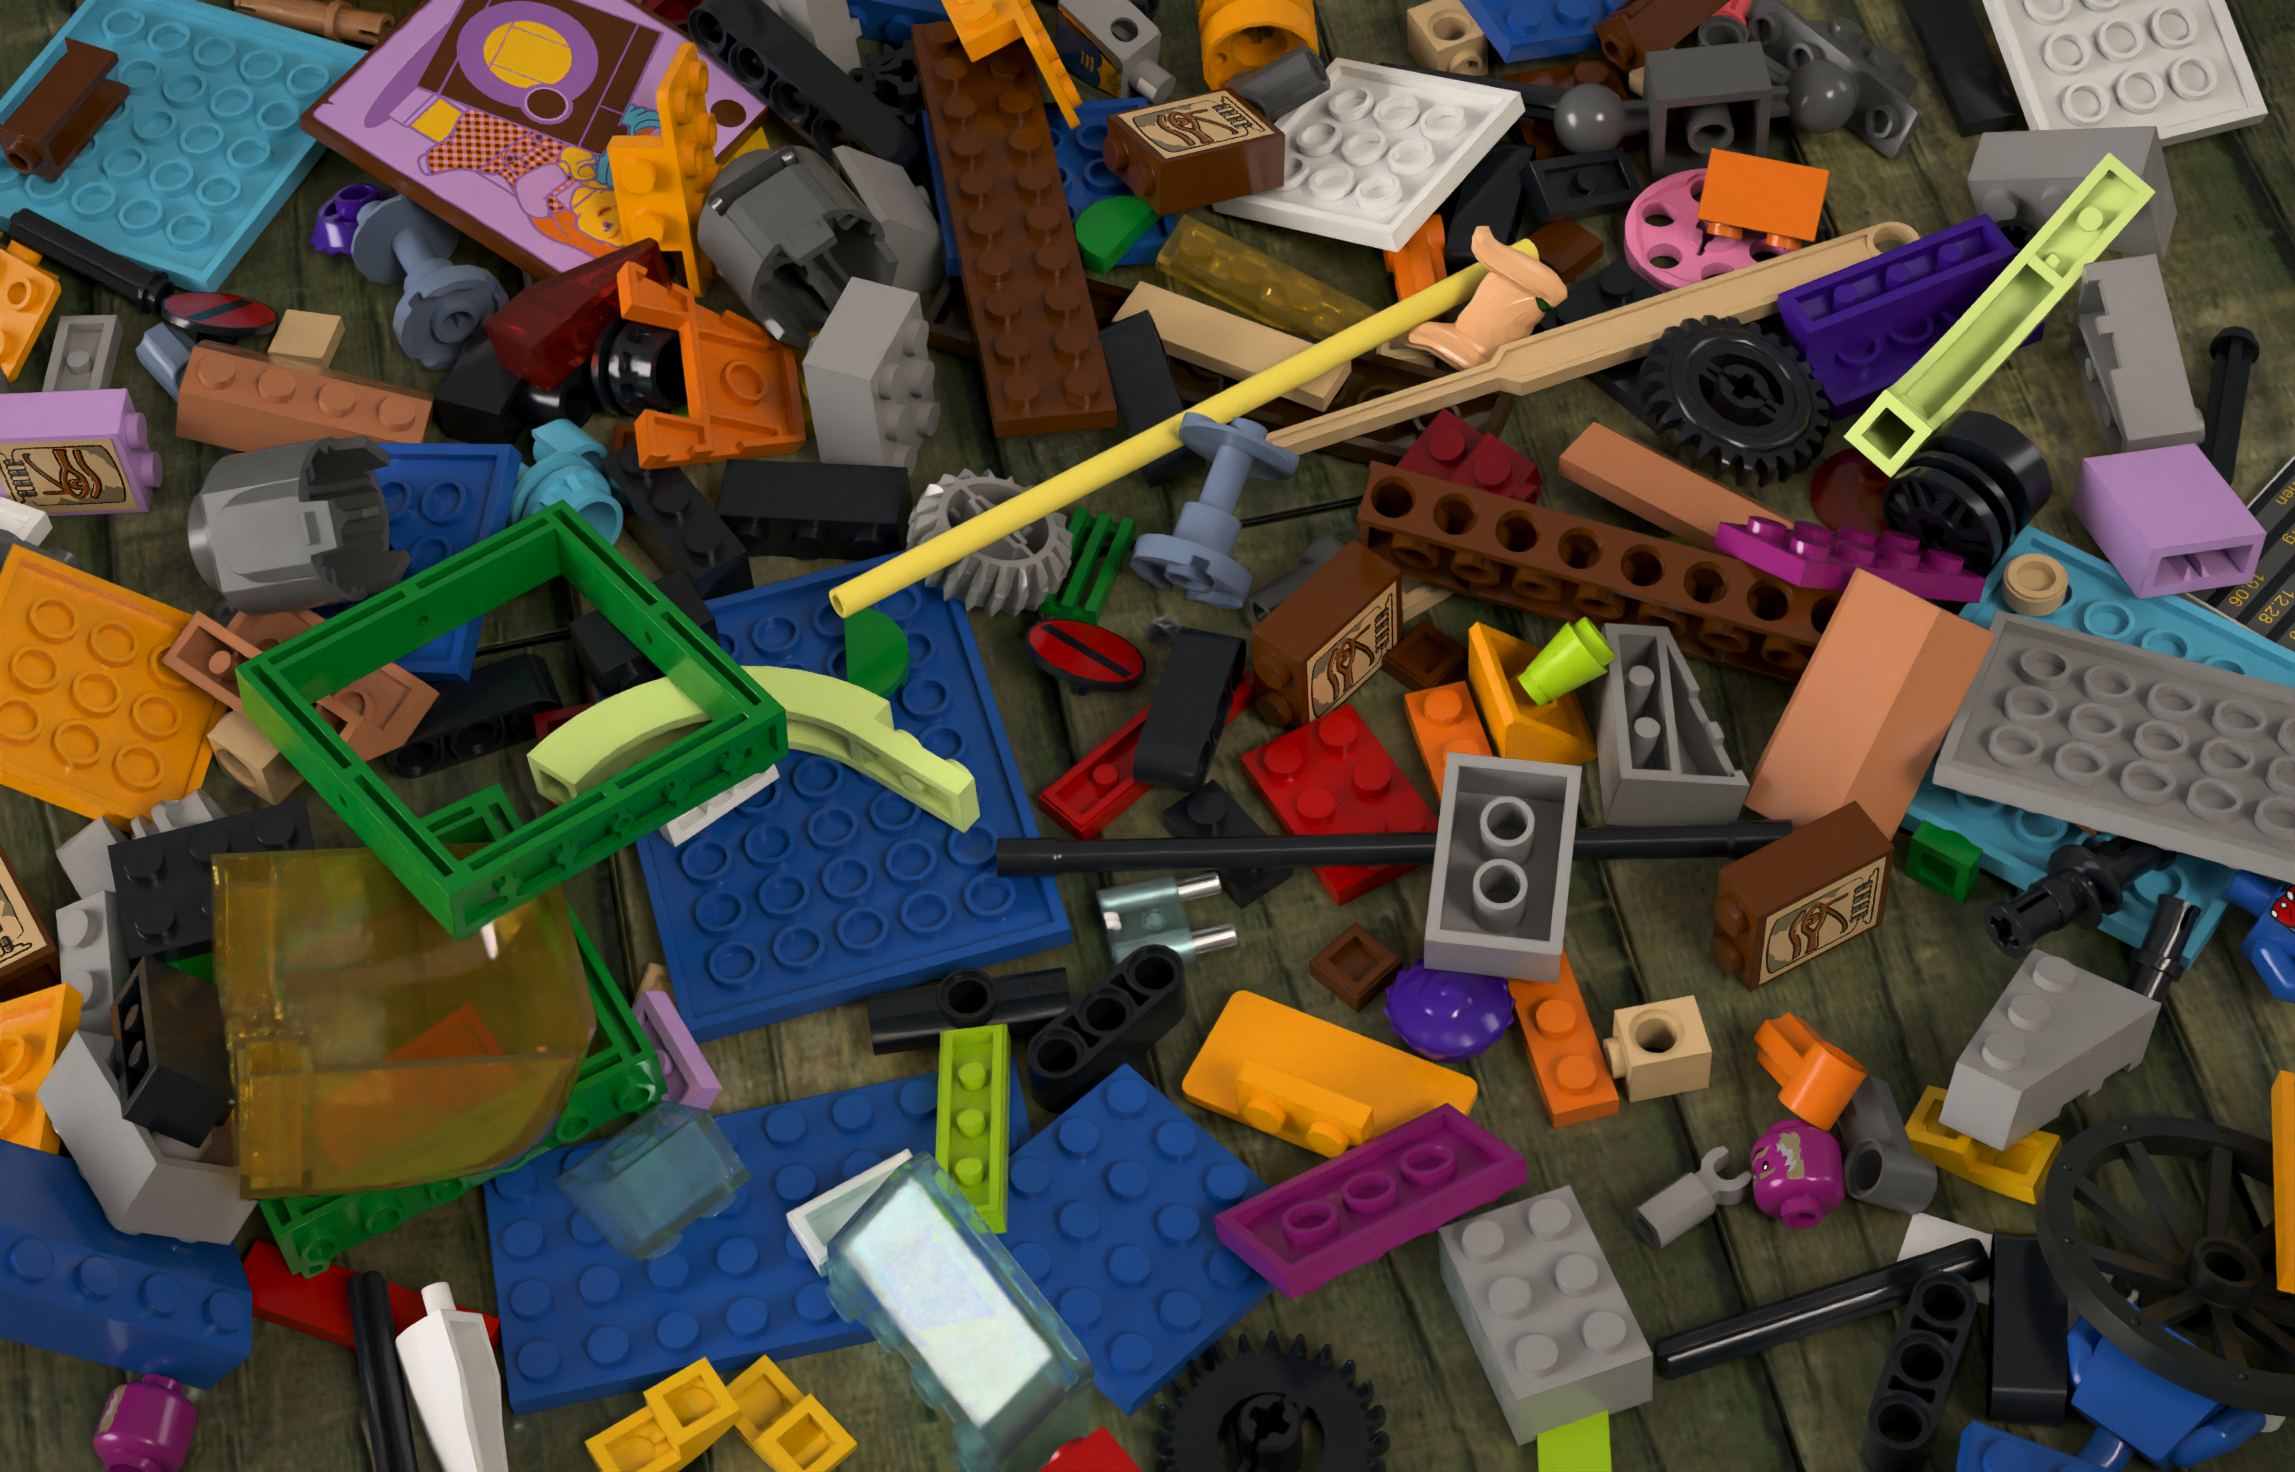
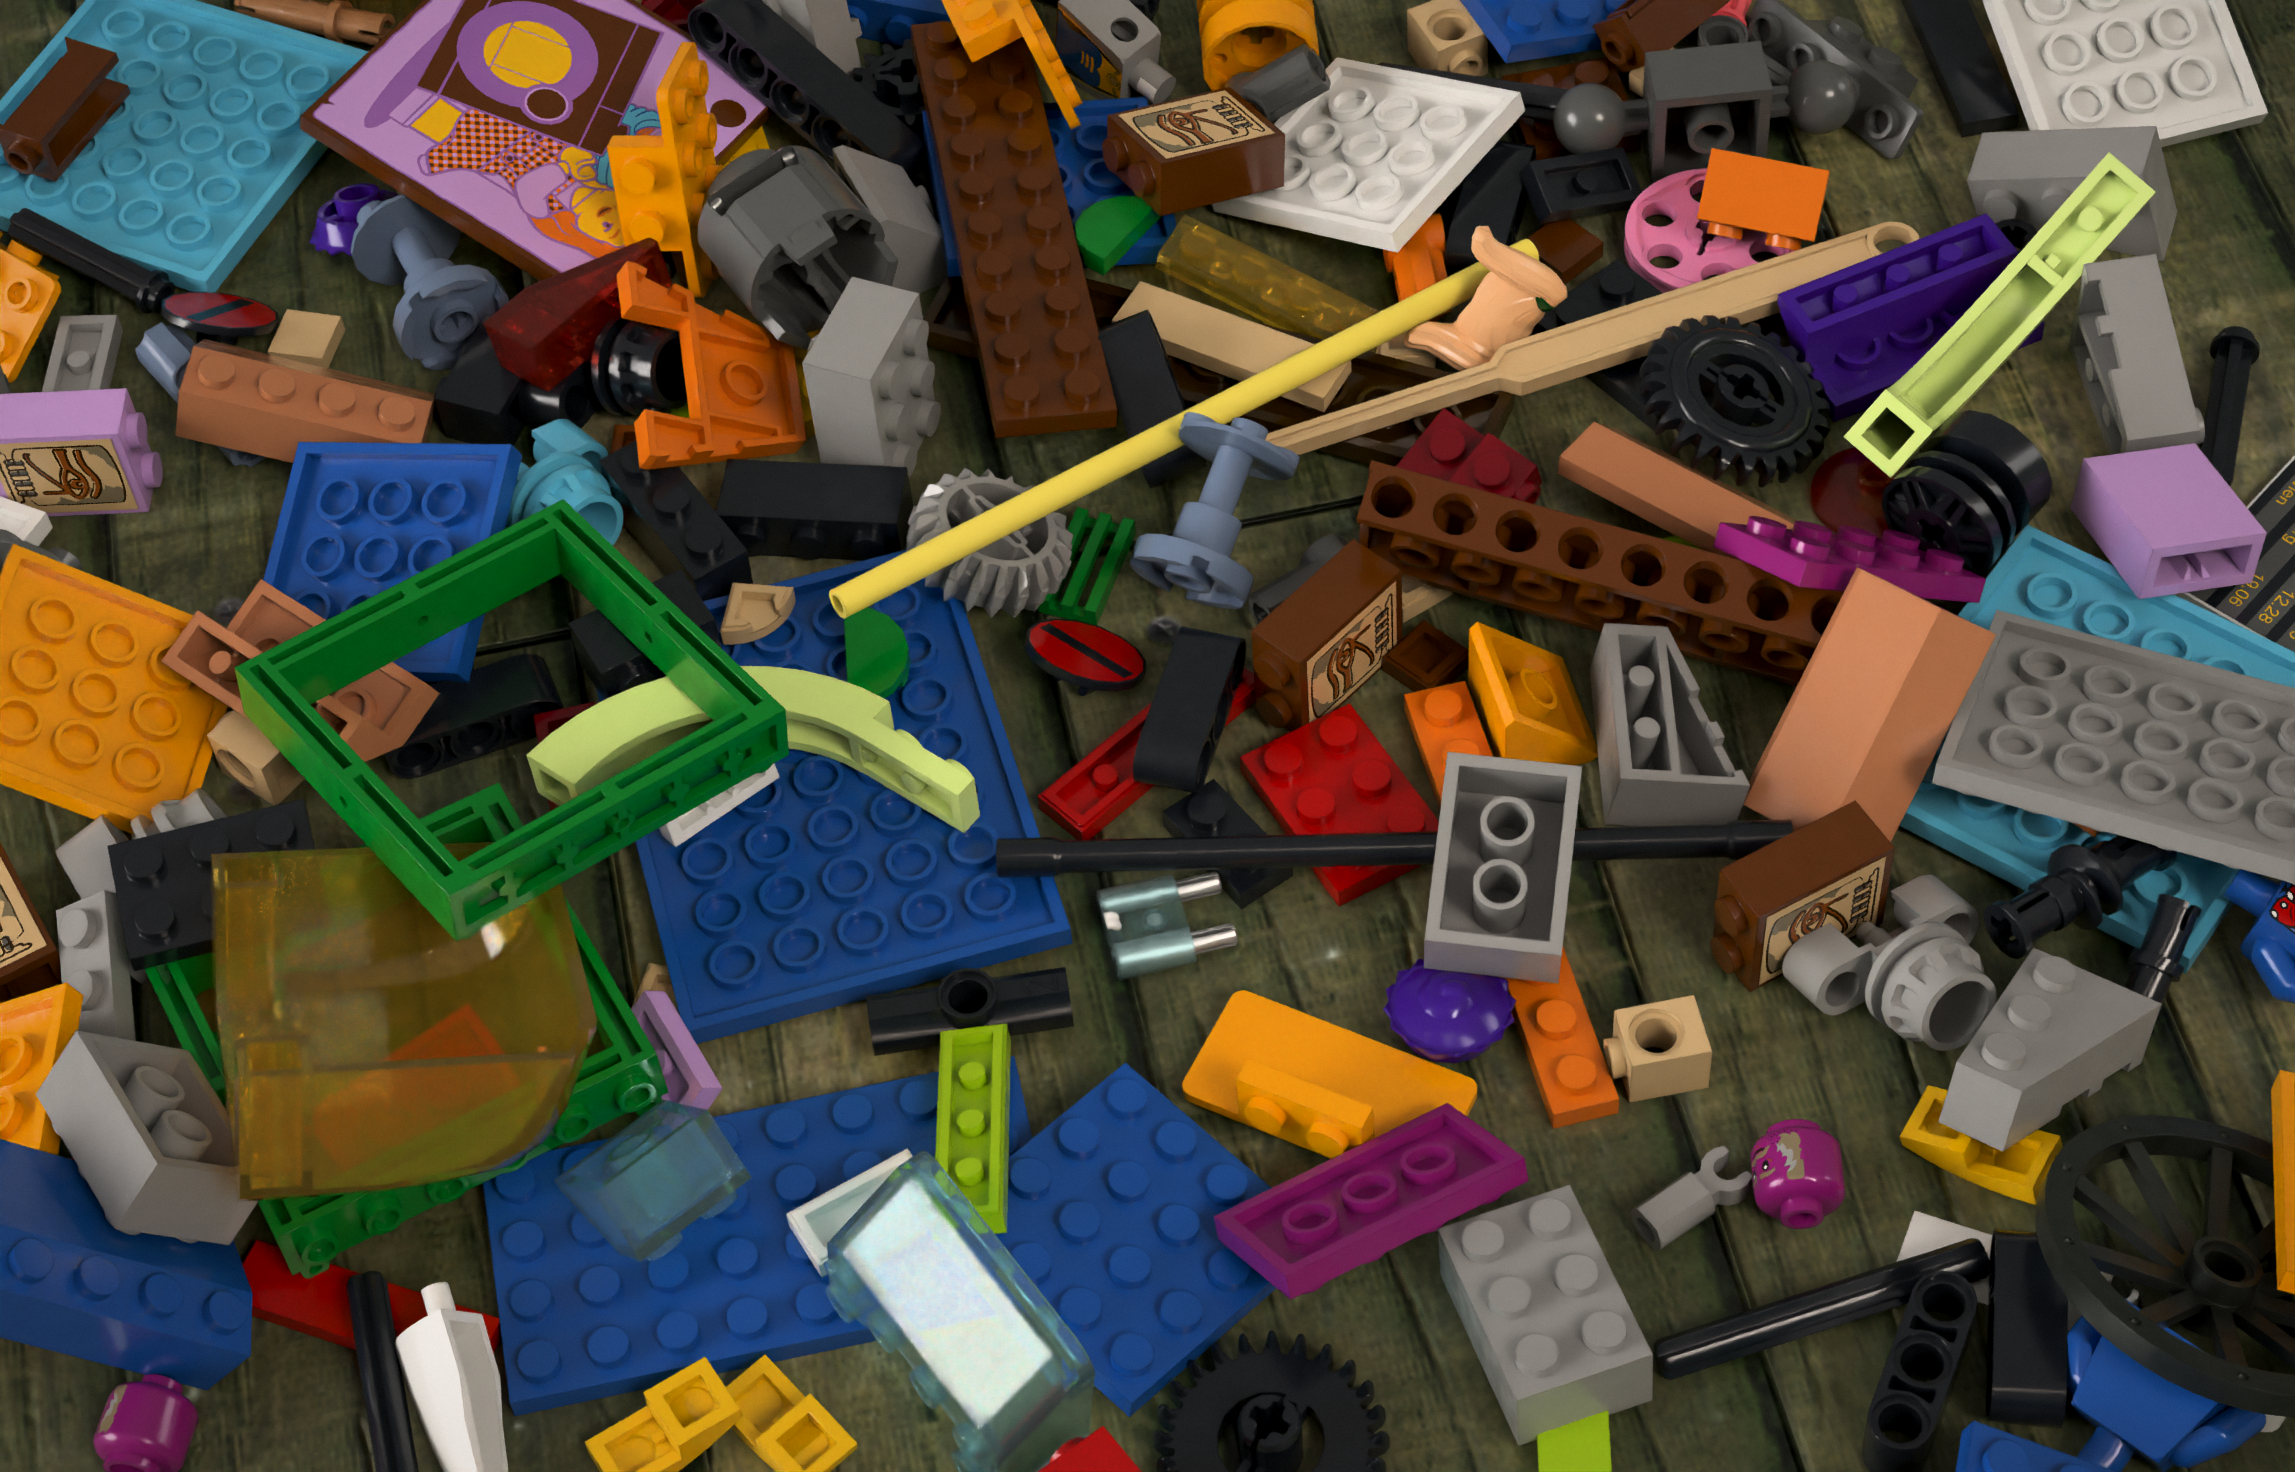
(171, 1053): black brick -> none
(295, 526): dark grey piece -> none
(755, 611): none -> tan tile
(1117, 1001): black beam -> none
(1356, 967): reddish brown tile -> none
(1567, 662): lime cone -> none
(1812, 1072): orange piece -> none
(1880, 1156): dark grey piece -> none
(1913, 979): none -> light grey beam
(1944, 861): green plate -> none
(2034, 584): tan tile -> none

